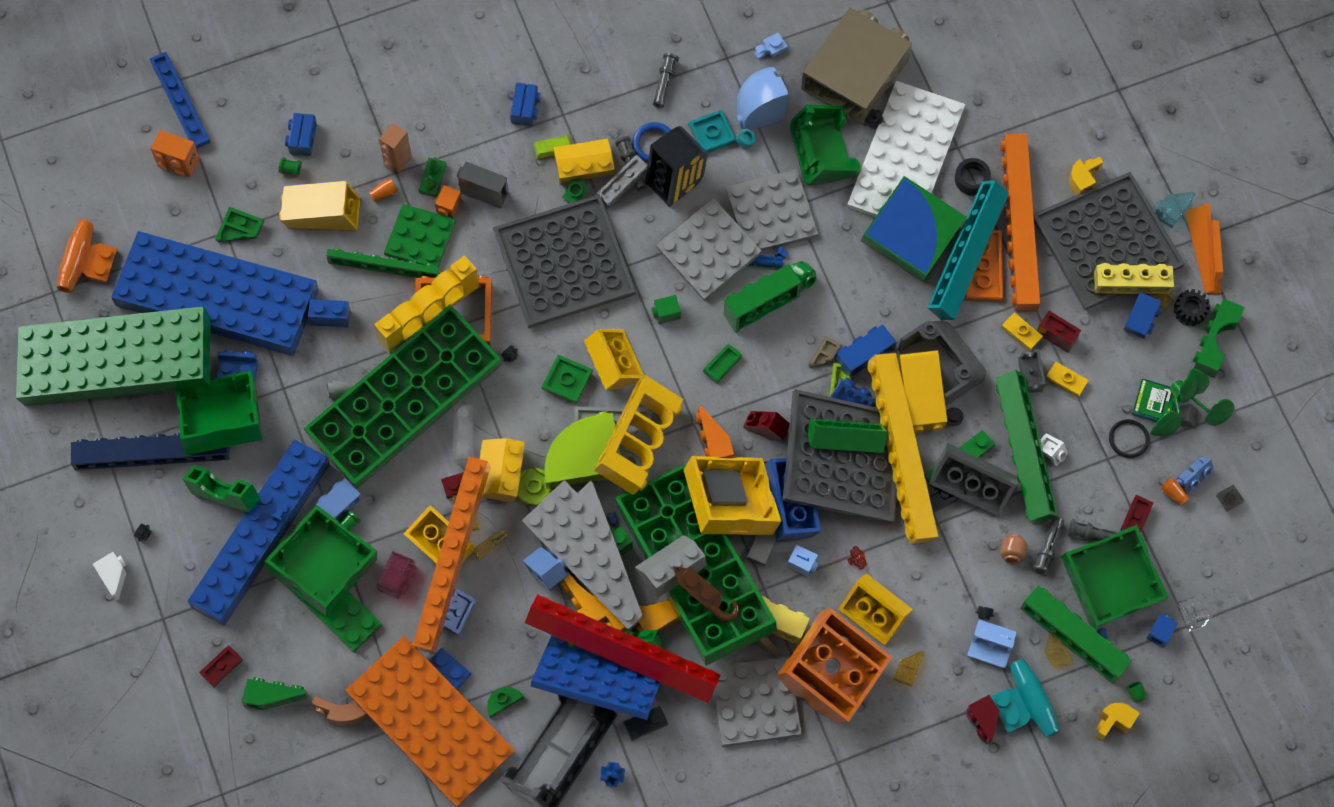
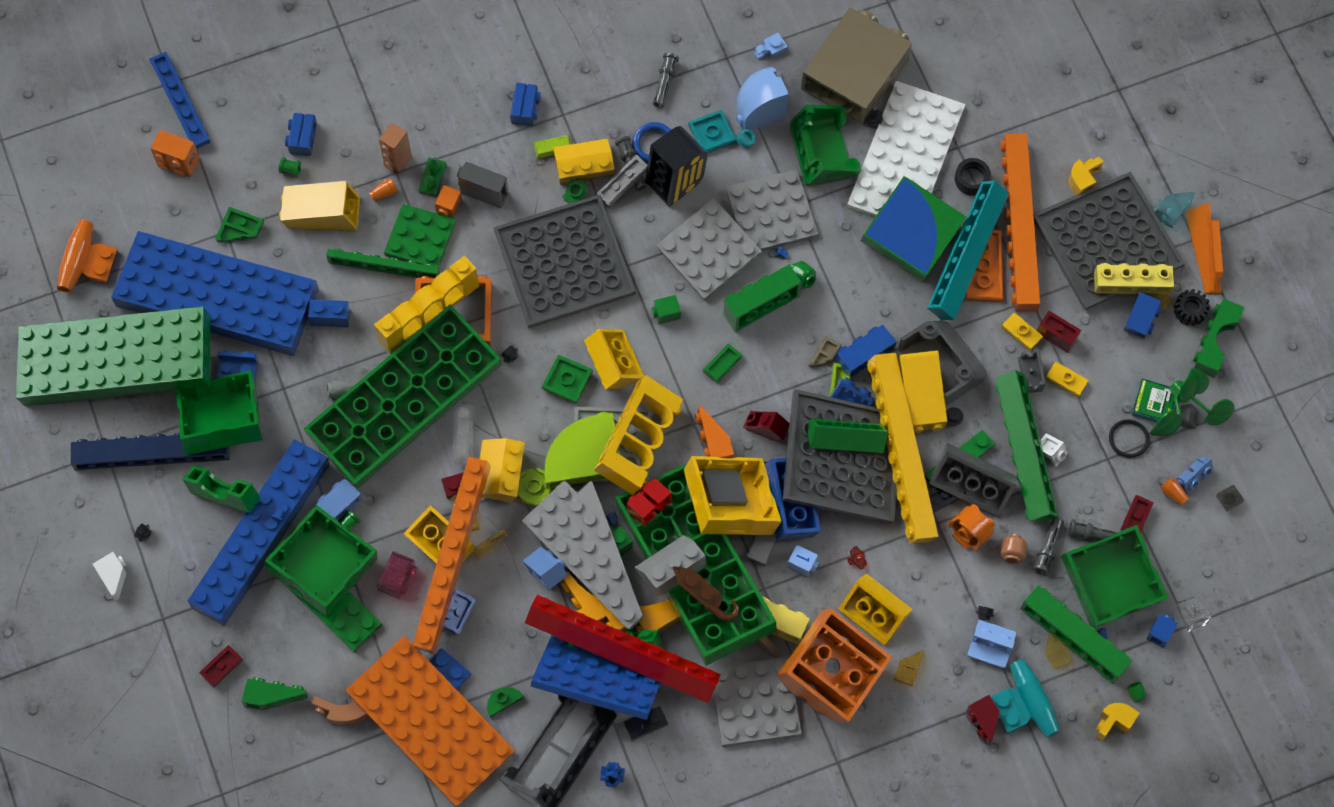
(652, 497): none -> red piece
(768, 261): blue axle -> none
(971, 527): none -> orange brick

